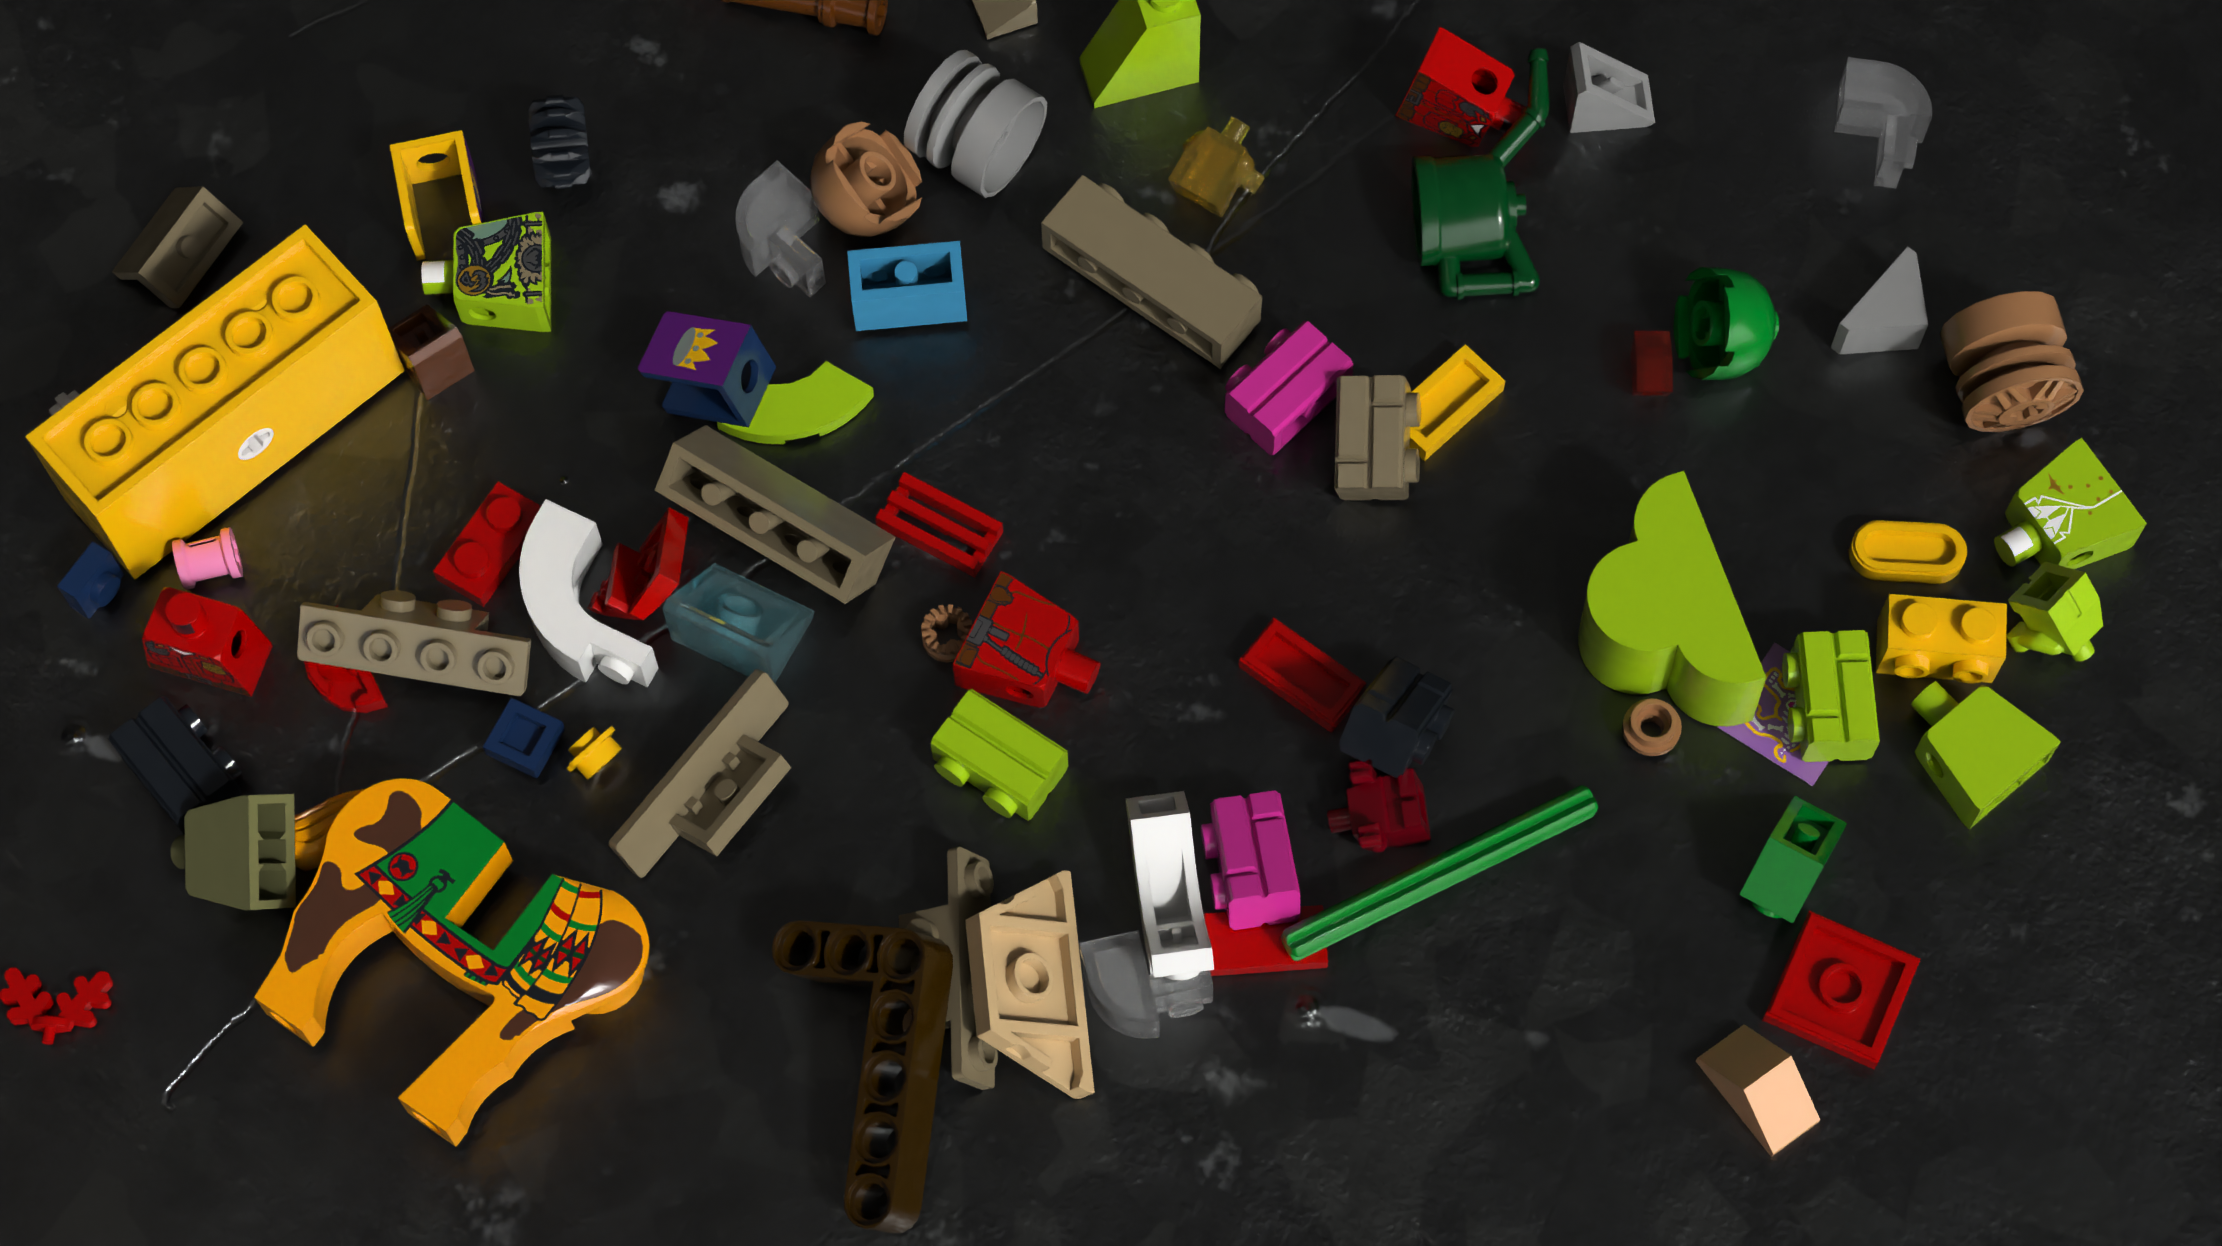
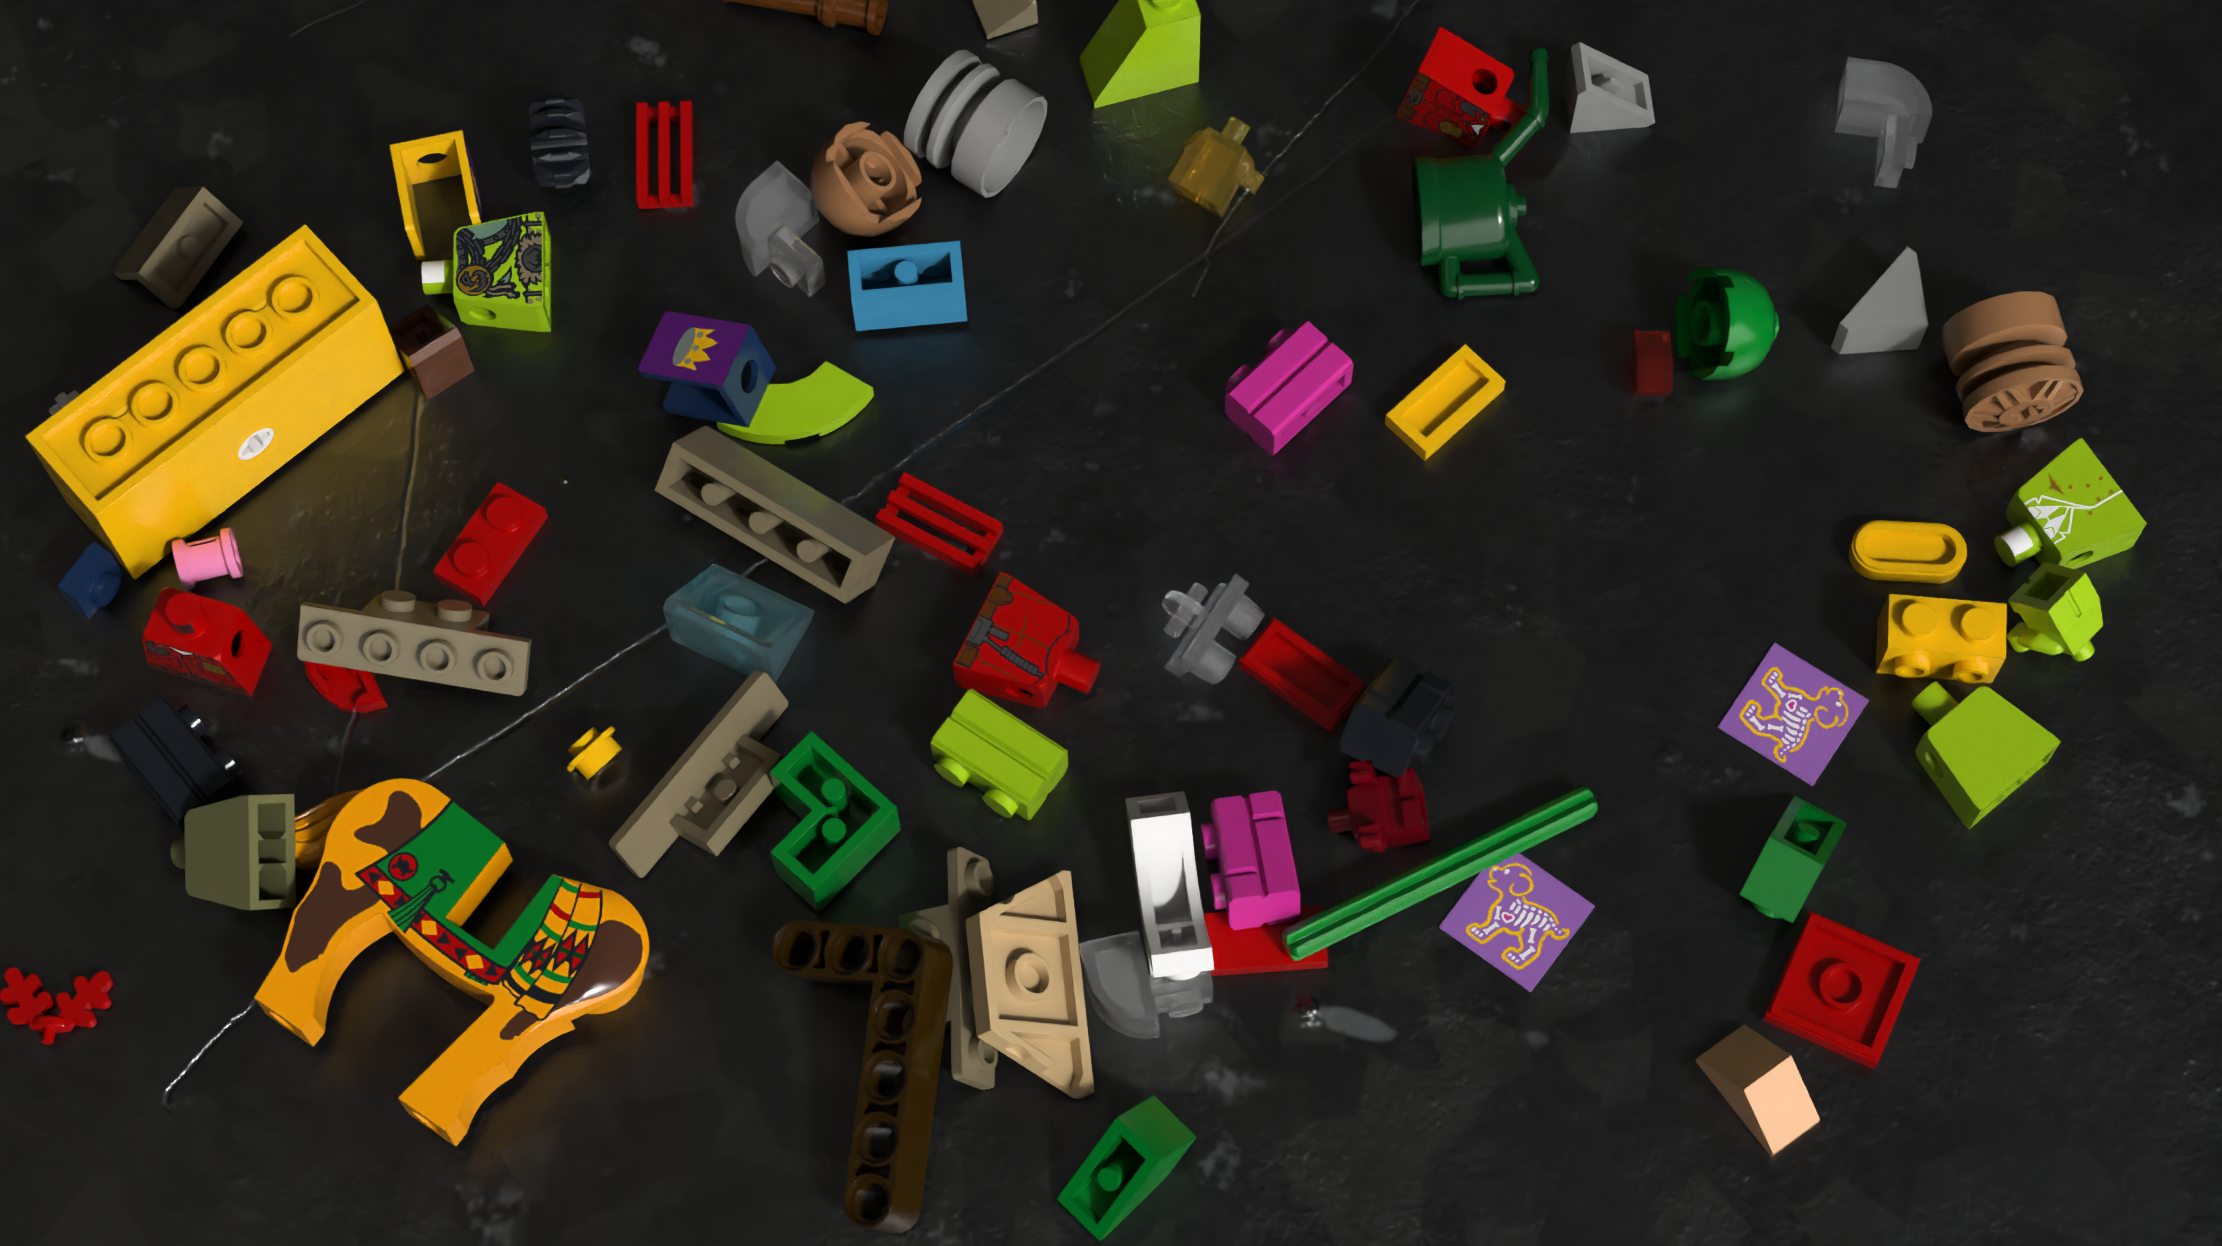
(524, 738): dark blue plate -> none
(551, 572): white arch -> none
(646, 577): red slope -> none
(664, 115): none -> red tile
(841, 823): none -> green brick
(940, 619): medium nougat bush -> none
(1126, 1166): none -> green slope
(1152, 270): dark tan brick -> none
(1198, 649): none -> clear hips
(1374, 437): dark tan brick -> none
(1517, 918): none -> medium lavender sticker
(1659, 713): medium nougat plate -> none
(1667, 615): lime brick -> none
(1832, 695): lime brick -> none

